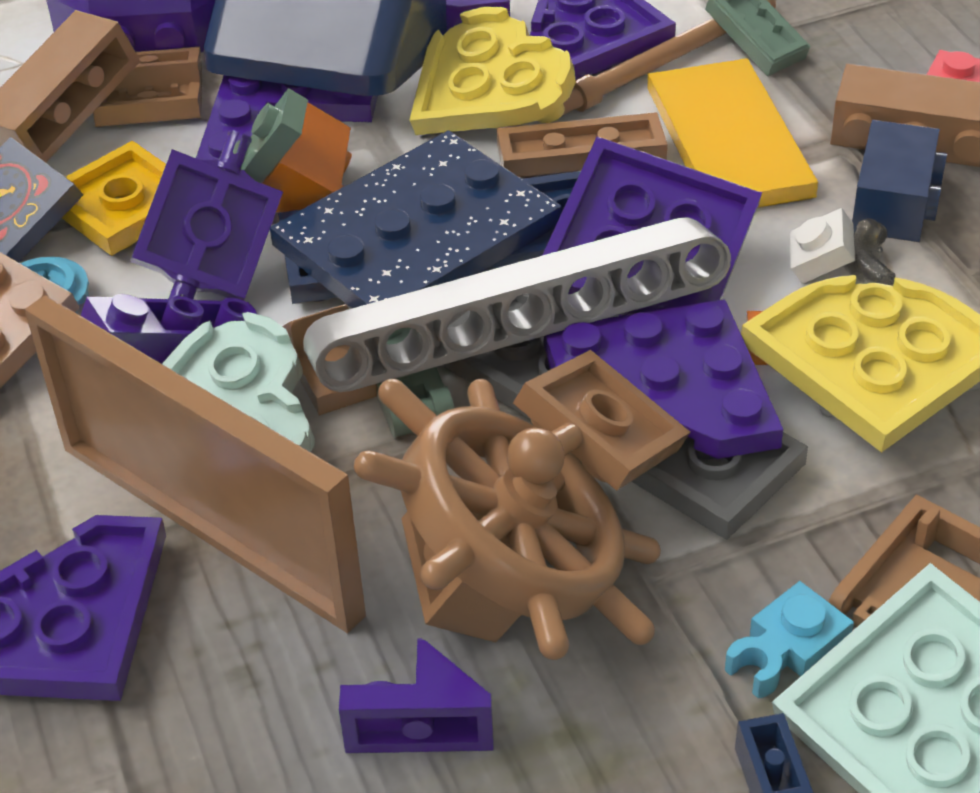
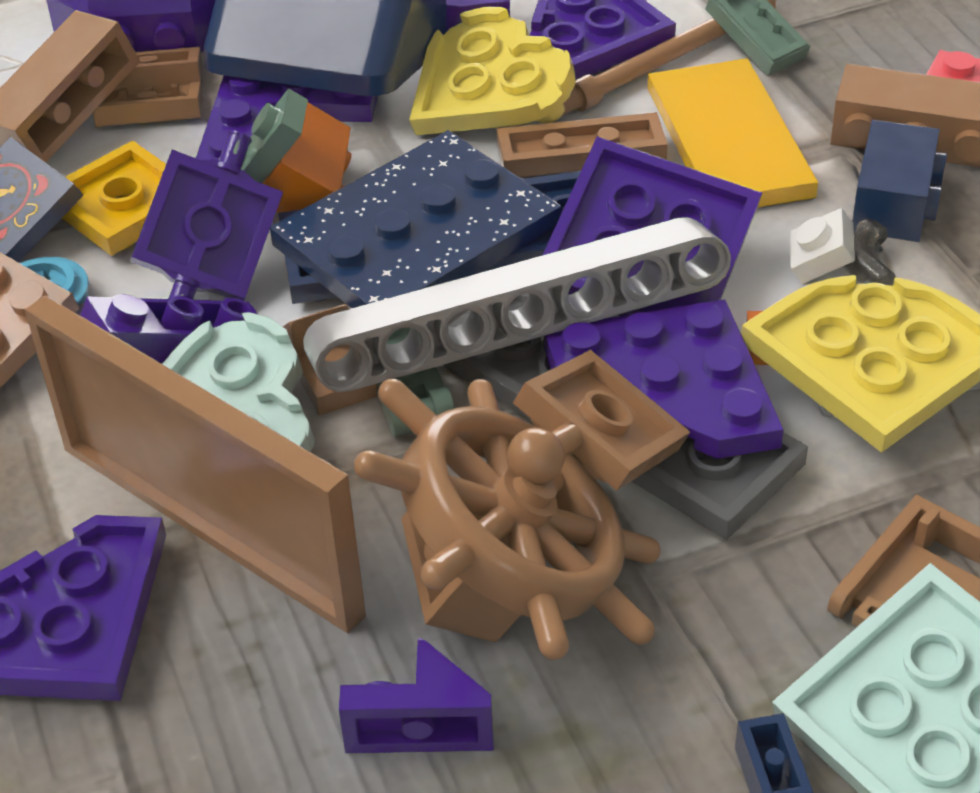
(790, 633): medium azure plate -> none

